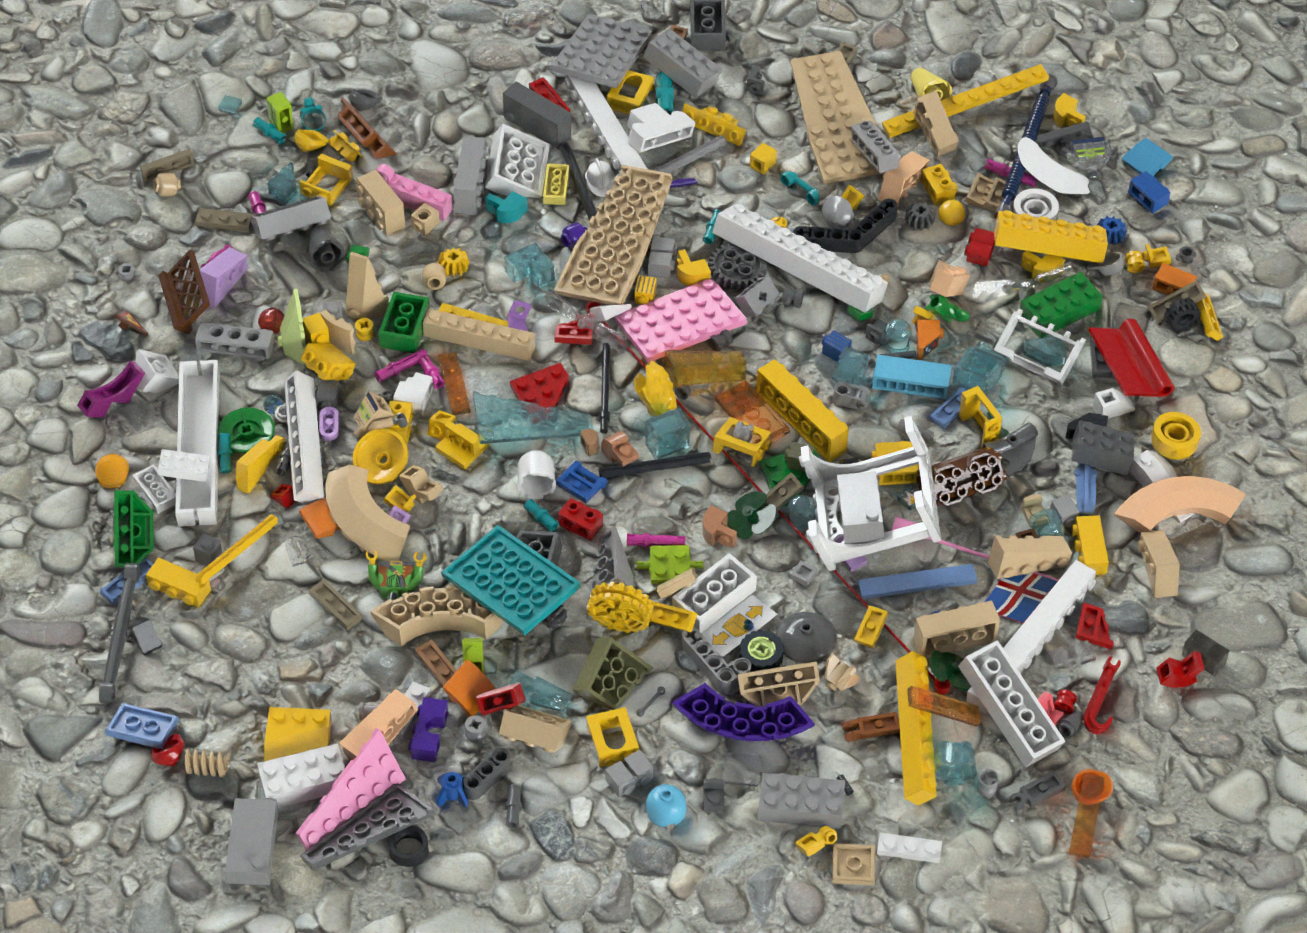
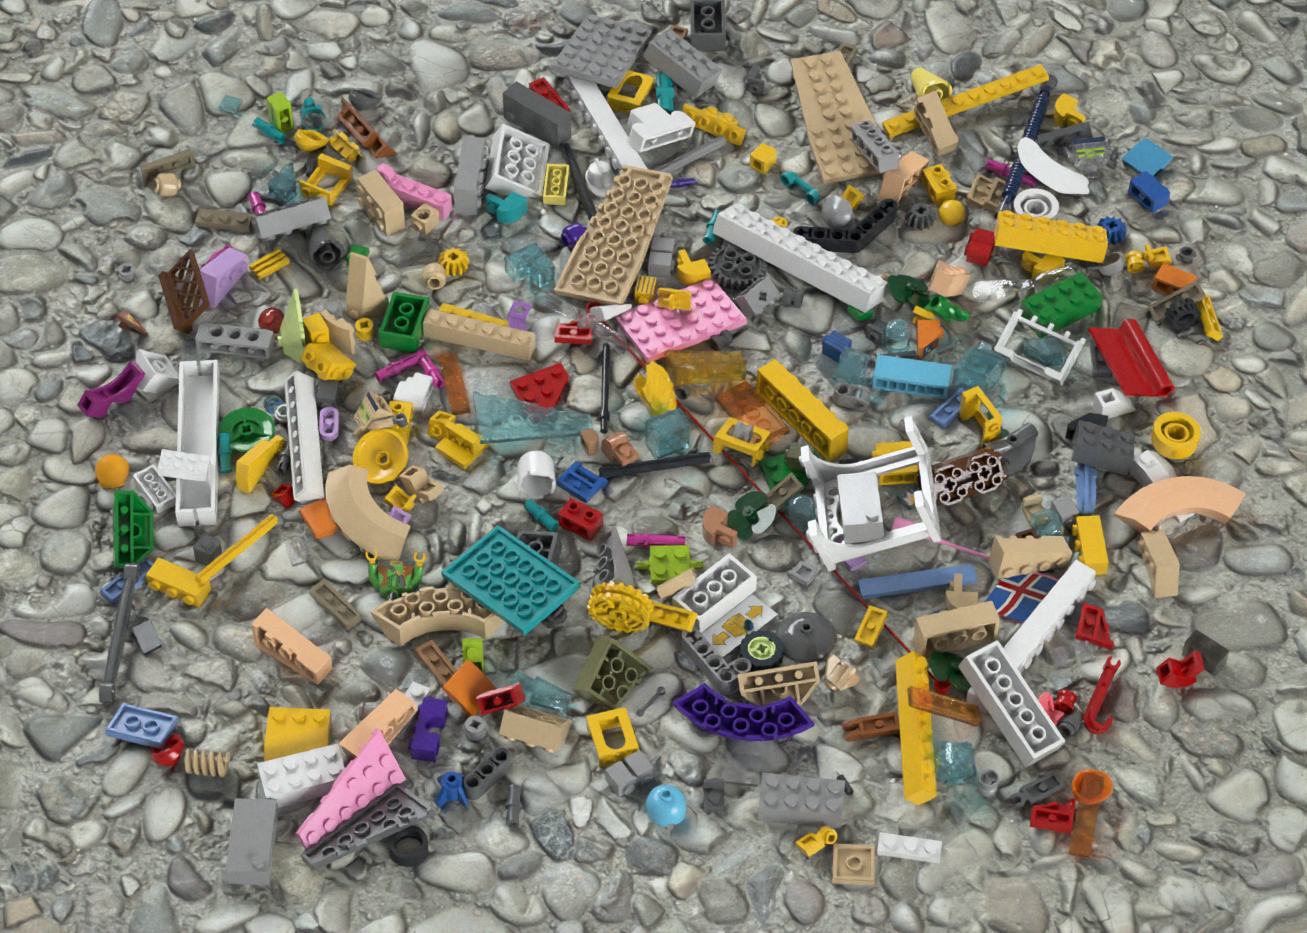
(267, 262): none -> yellow tile
(290, 647): none -> light nougat wedge
(674, 299): none -> yellow hips
(905, 289): none -> dark green piece
(956, 598): none -> tan brick
(1053, 816): none -> red wing

